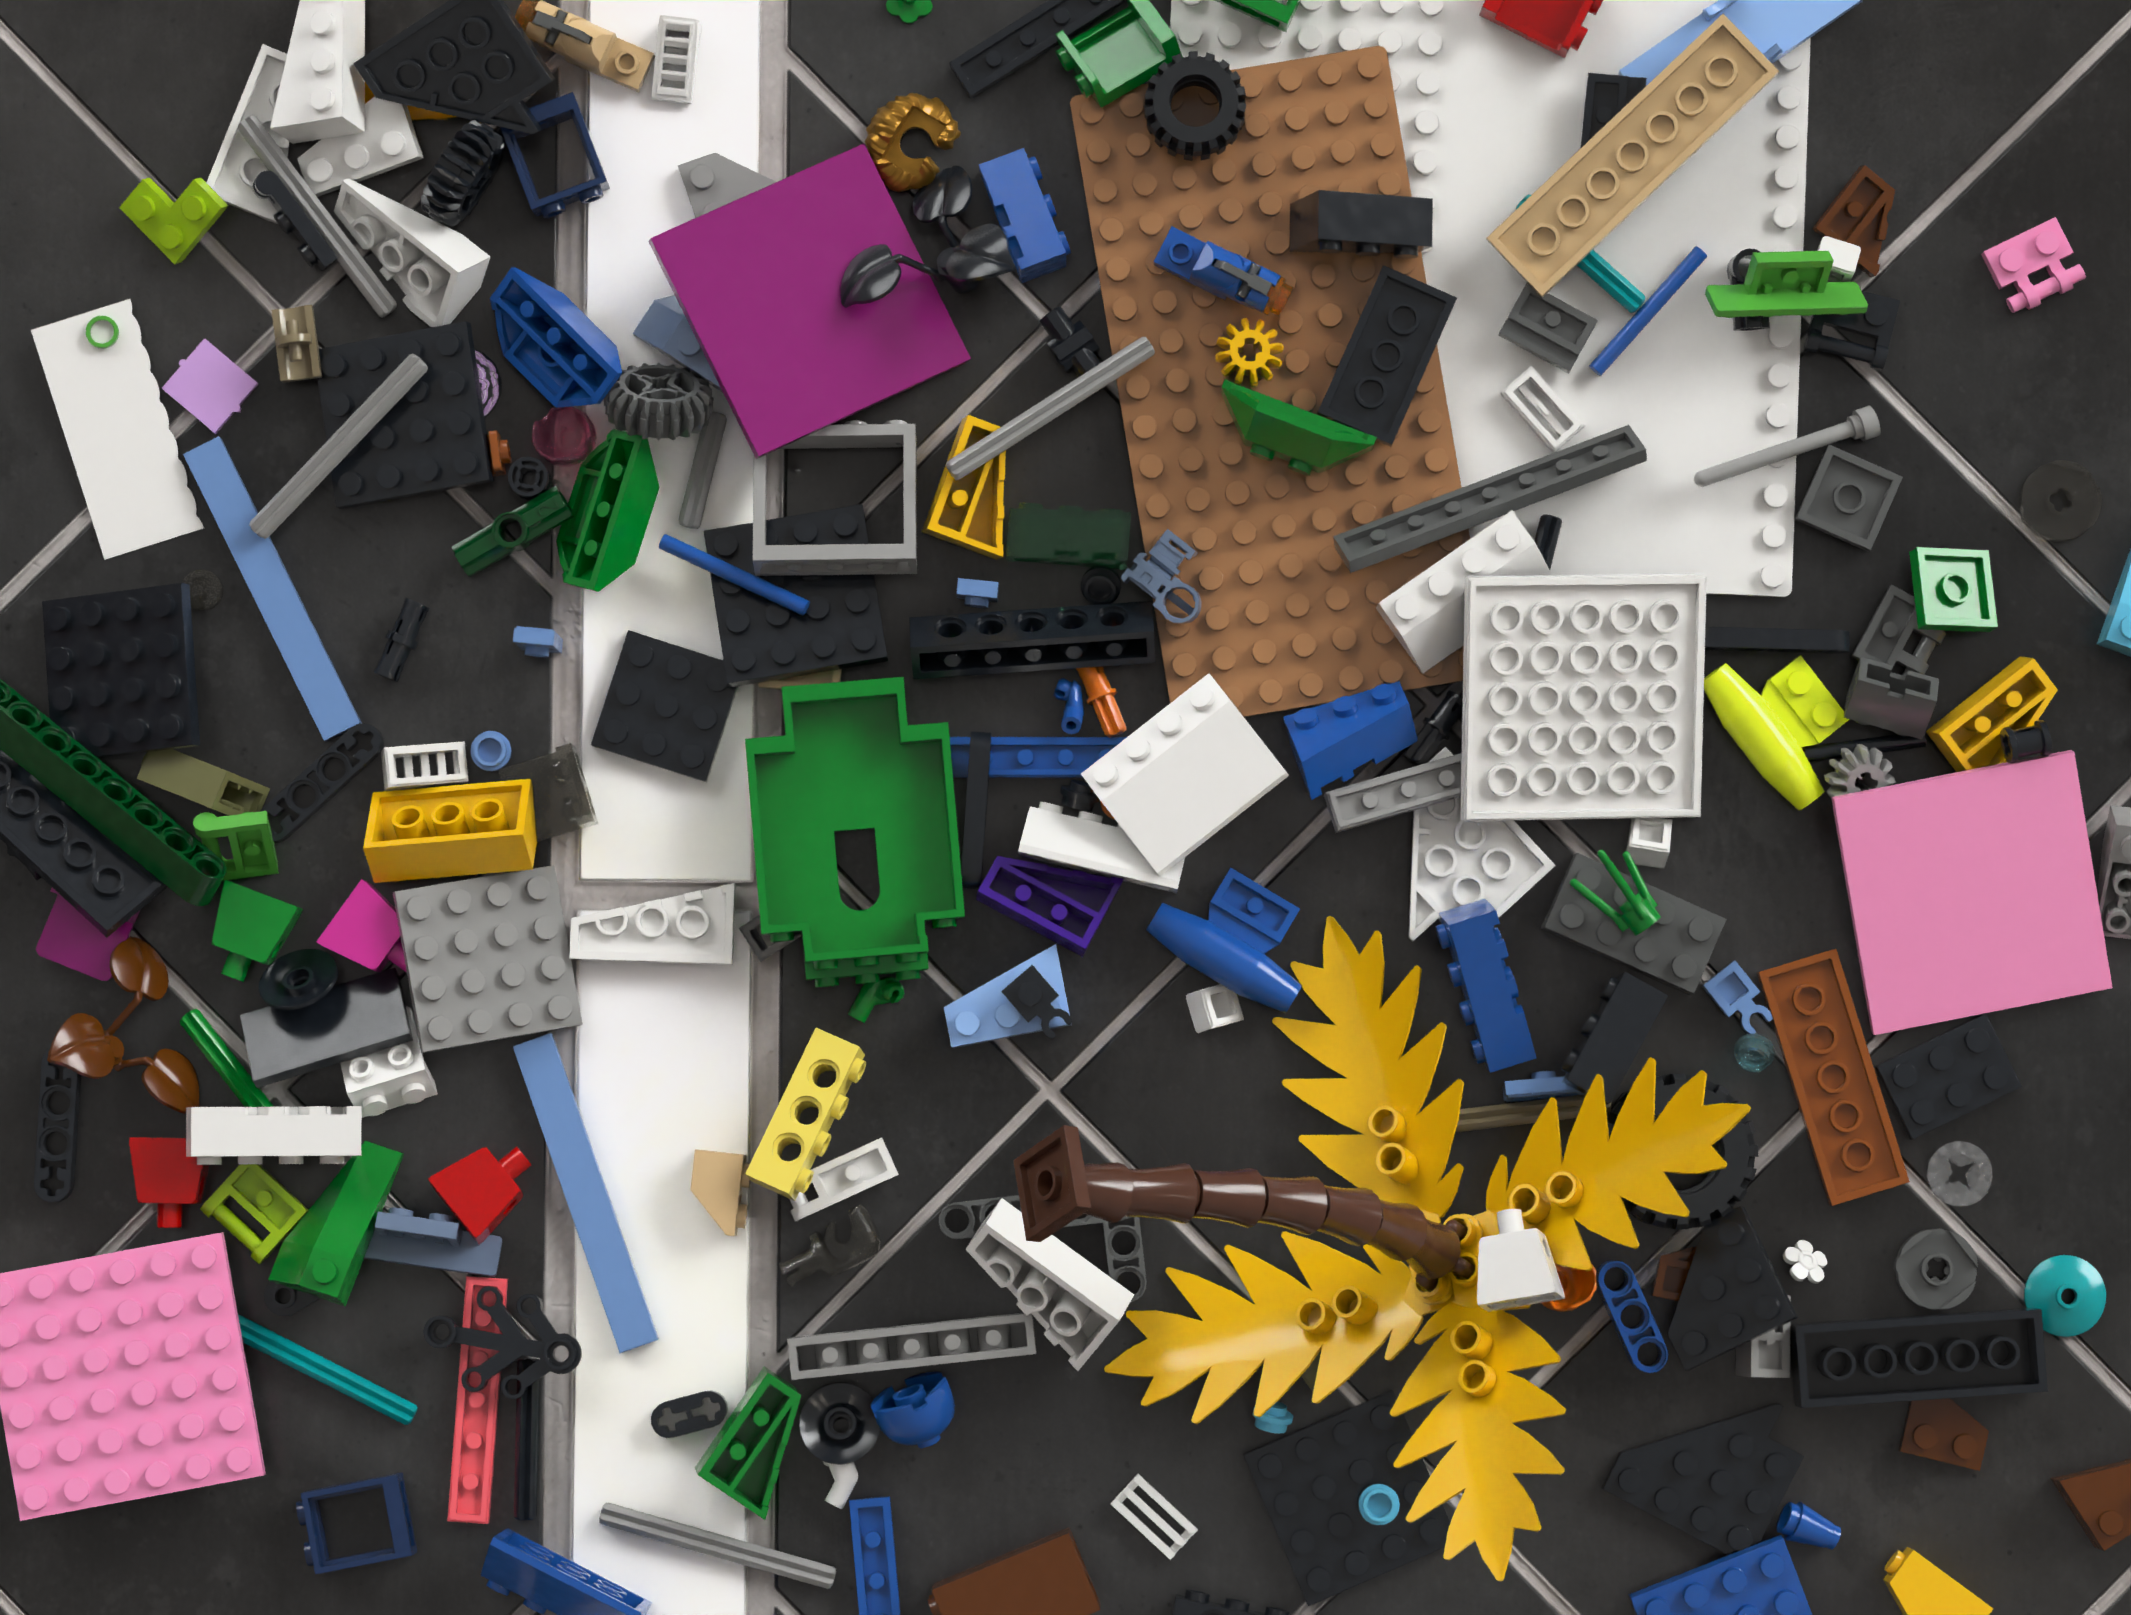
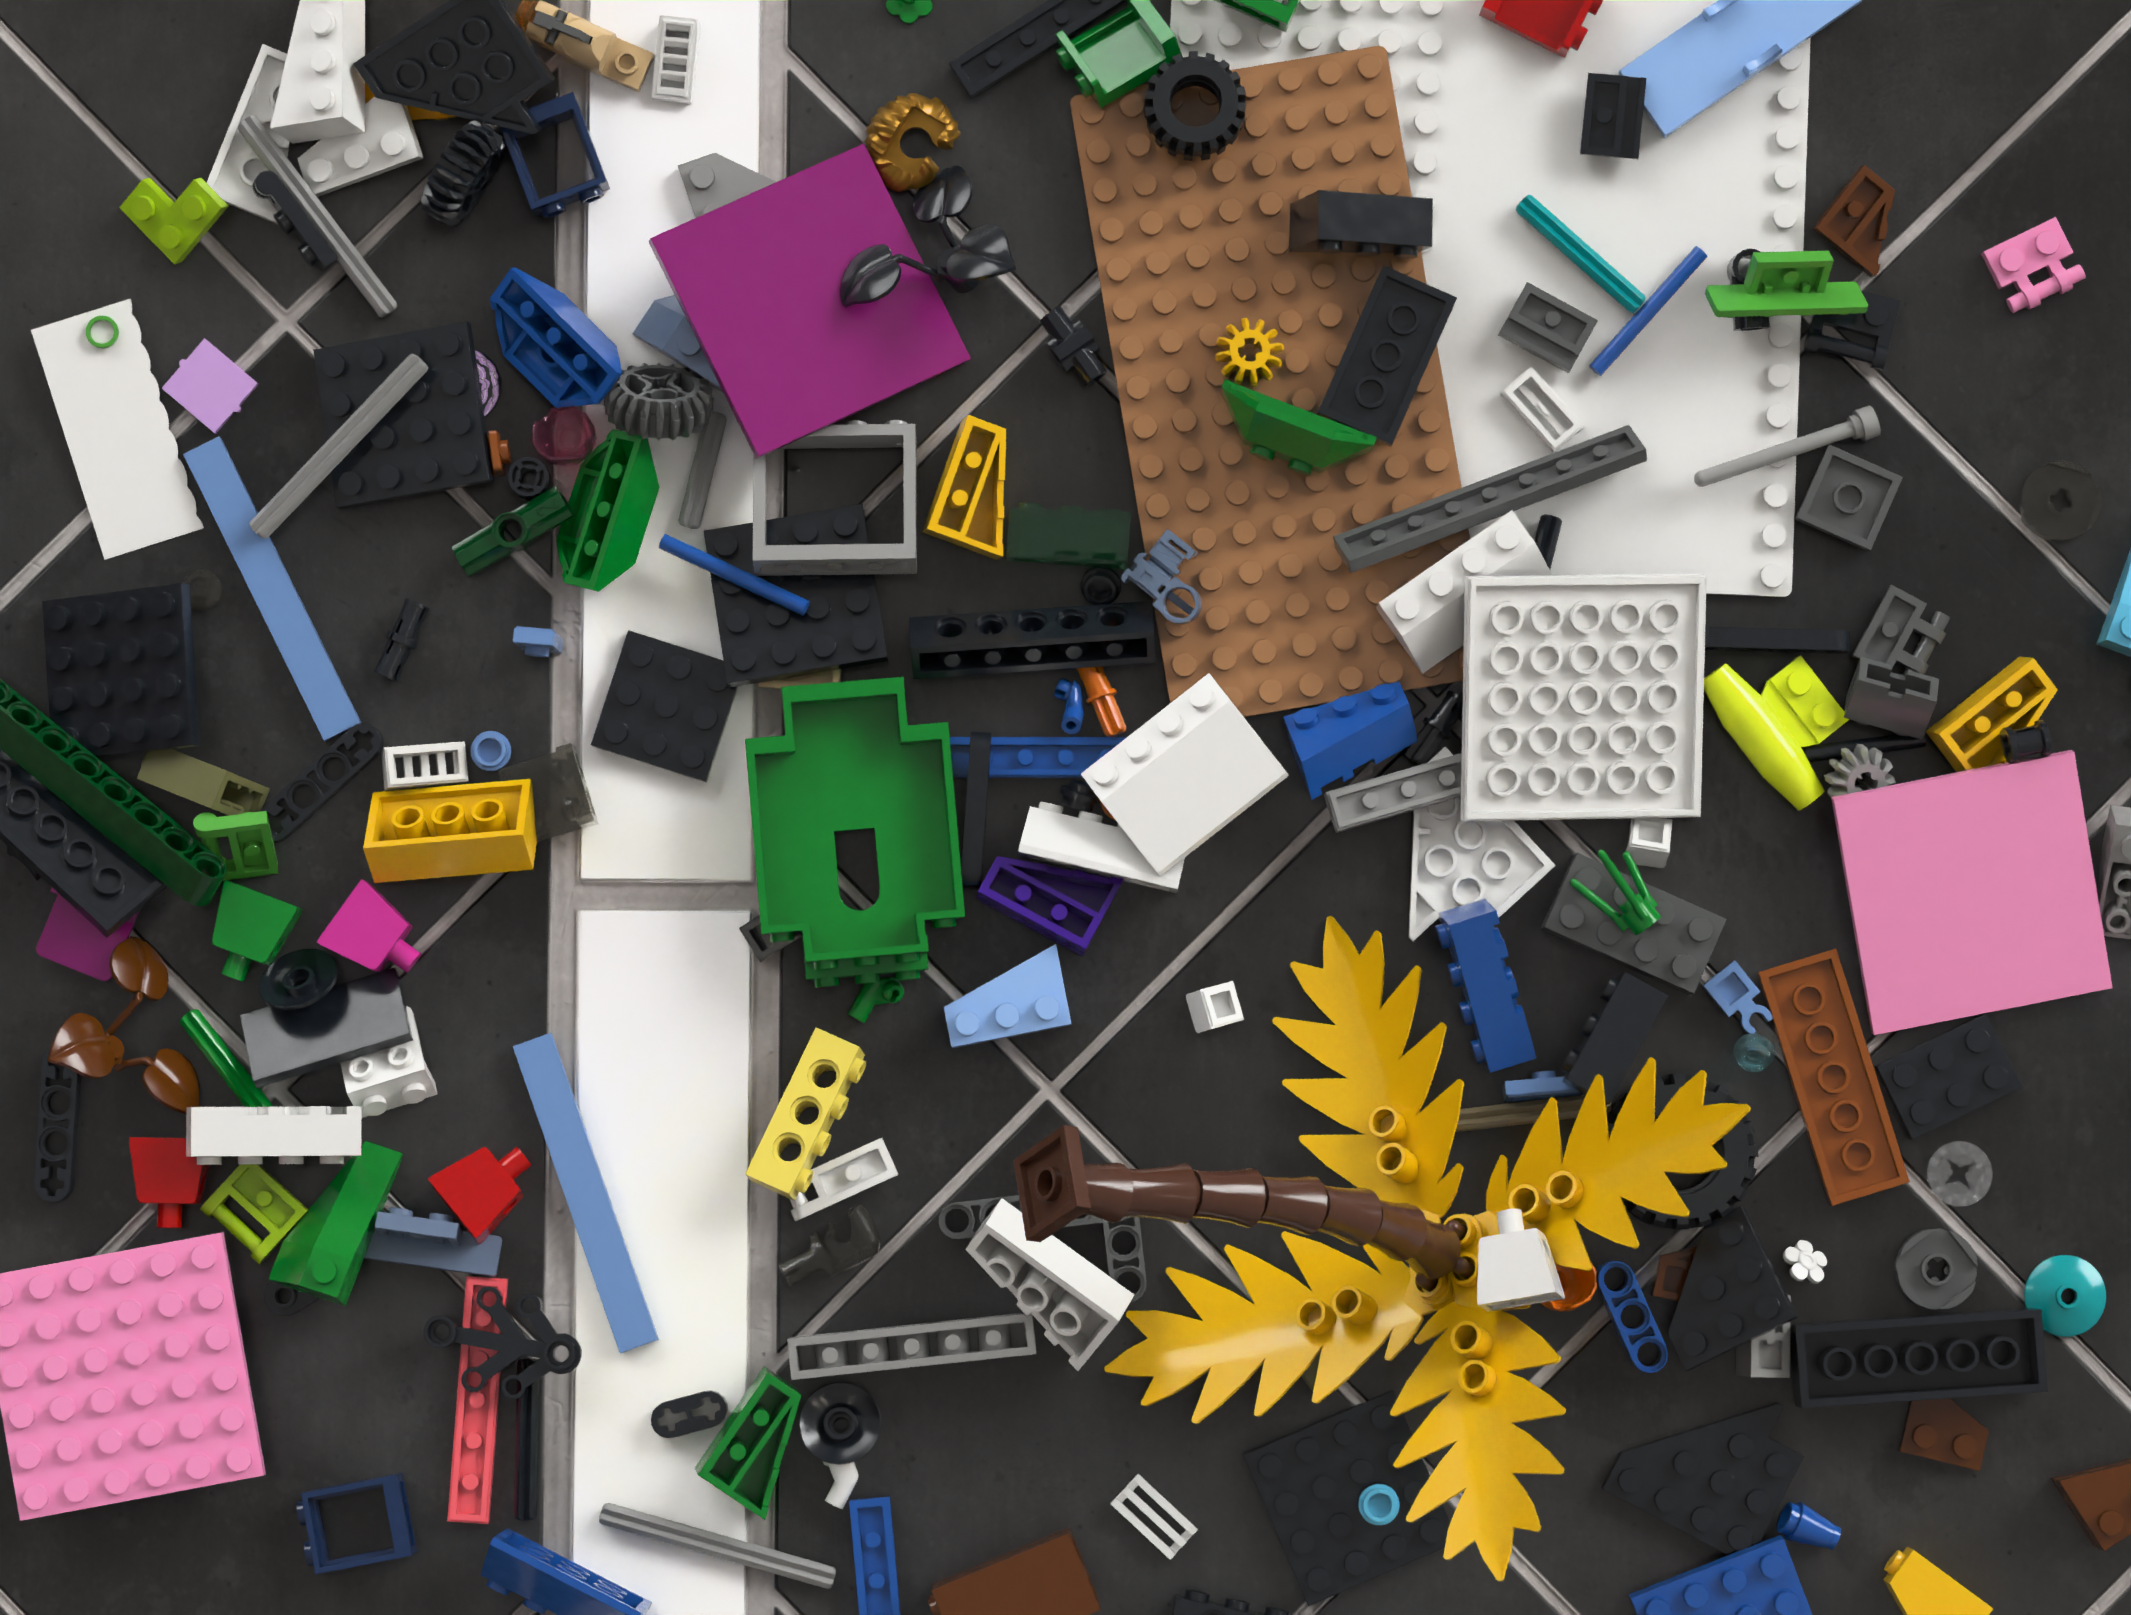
(296, 343): dark tan hips -> none
(327, 1372): teal axle -> none
(425, 258): white wedge -> none
(487, 958): light grey plate -> none
(672, 930): white wing -> none
(718, 1187): tan slope -> none
(917, 1411): blue cylinder -> none
(977, 592): medium blue plate -> none
(1025, 214): blue wedge -> none
(1033, 997): black plate -> none
(1050, 408): light grey axle -> none
(1222, 272): blue plate -> none
(1233, 942): blue plate -> none
(1275, 1419): medium azure plate -> none
(1632, 155): tan plate -> none
(1844, 256): white slope -> none
(1953, 589): plate -> none

